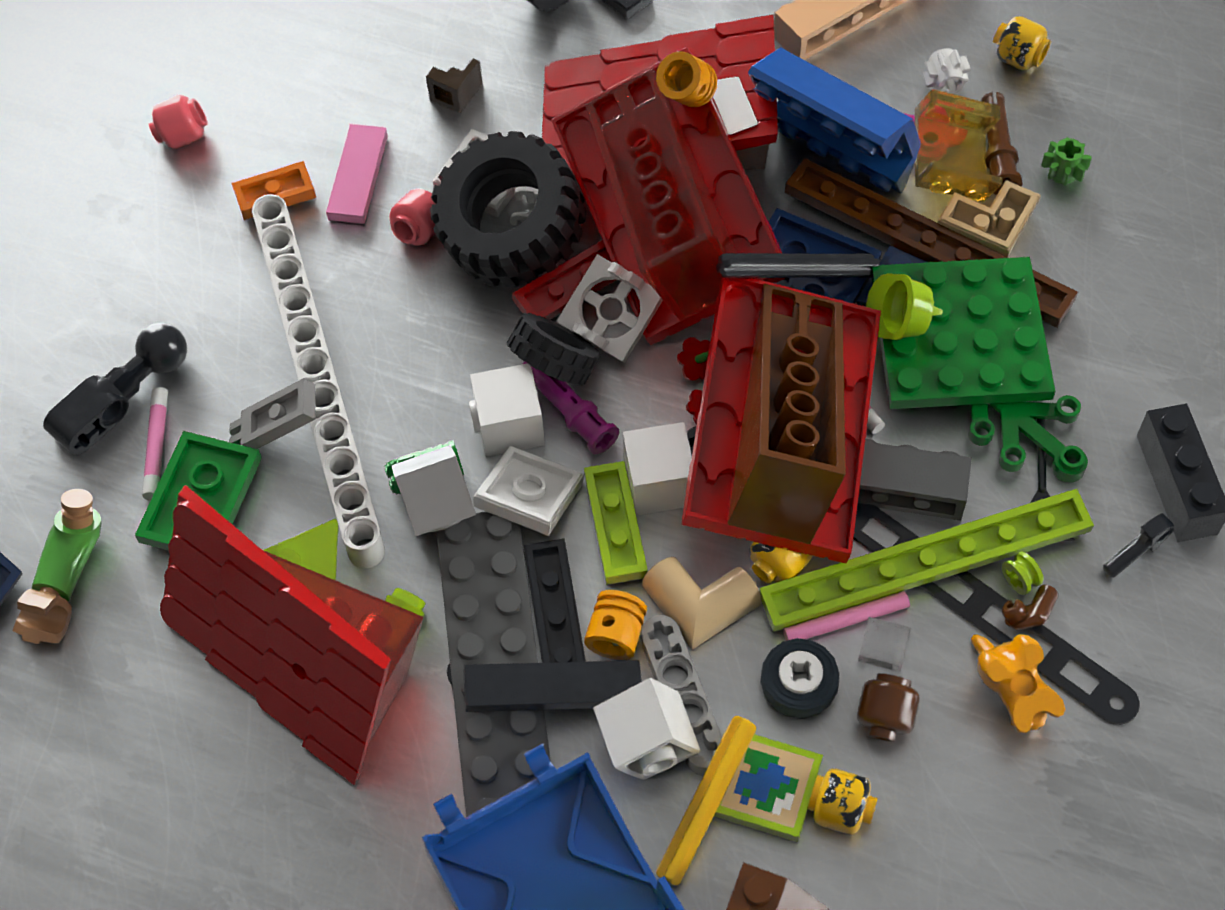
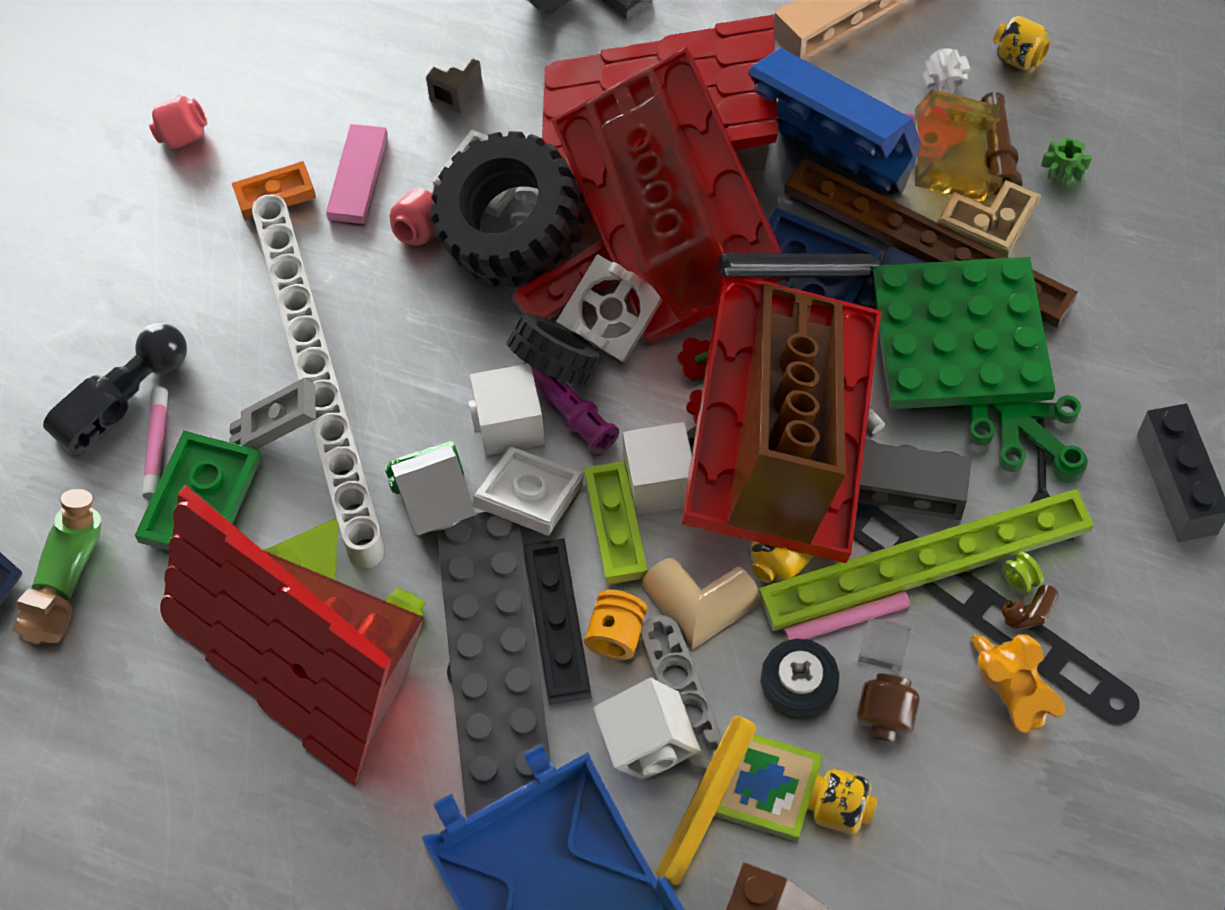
(546, 684): black tile -> none
(686, 79): light orange piece -> none
(734, 105): white sticker -> none
(904, 306): lime piece -> none
(1151, 537): black bar -> none

